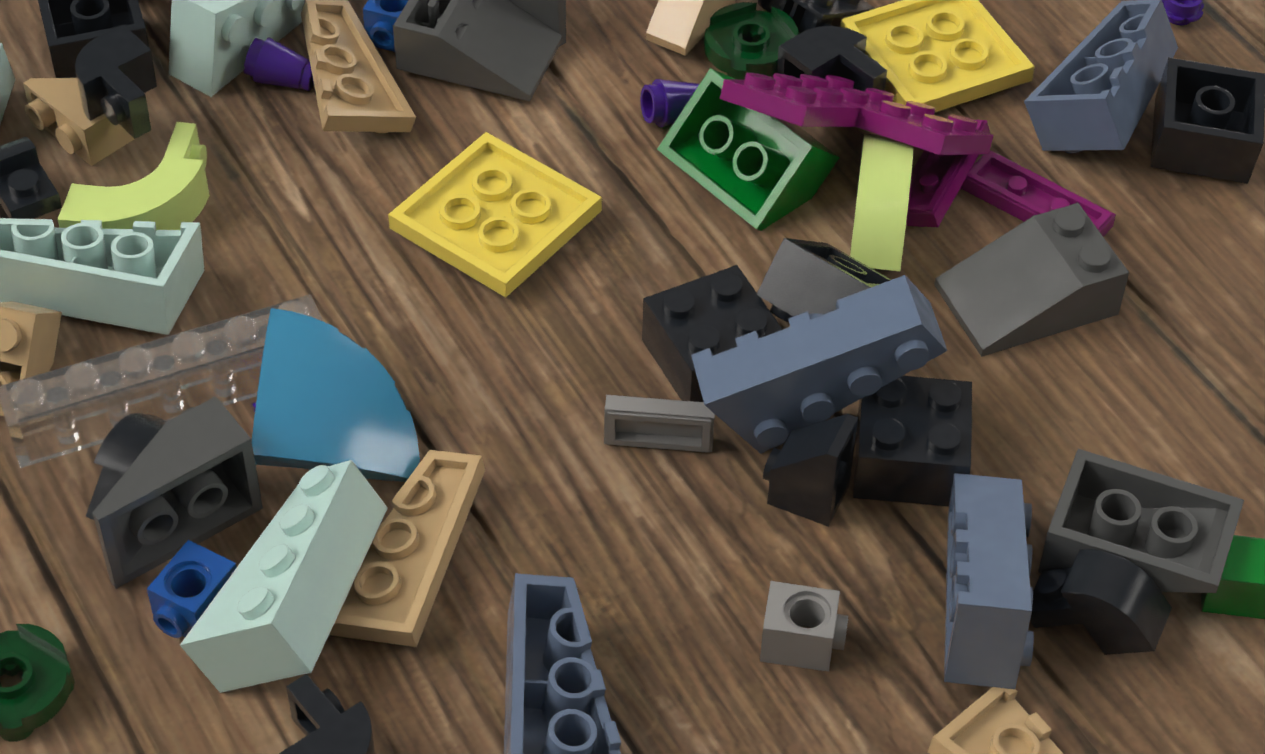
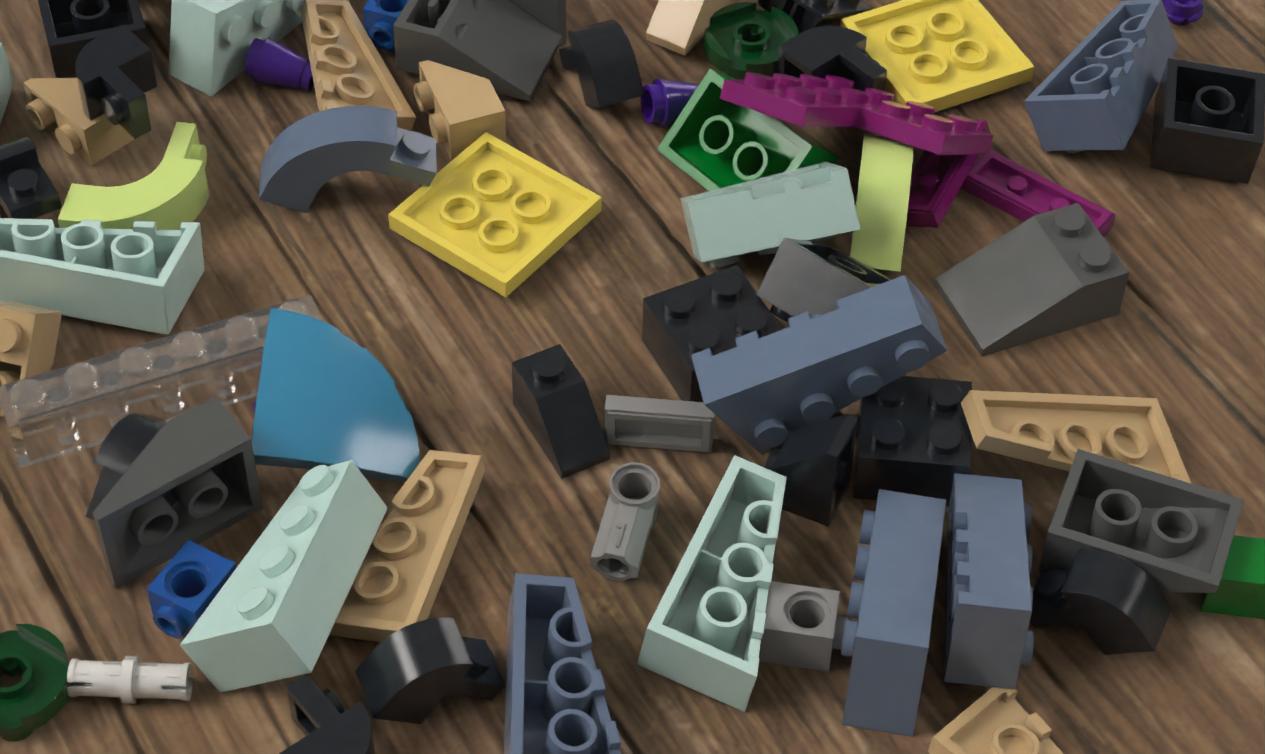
(130, 679): none -> white pin
(341, 143): none -> sand blue arch
(424, 664): none -> black brick
(458, 106): none -> tan slope
(558, 410): none -> black slope
(603, 63): none -> black brick
(626, 522): none -> light grey piece
(716, 602): none -> light aqua wedge
(760, 213): none -> light aqua wedge
(892, 611): none -> sand blue wedge
(1054, 426): none -> tan wing

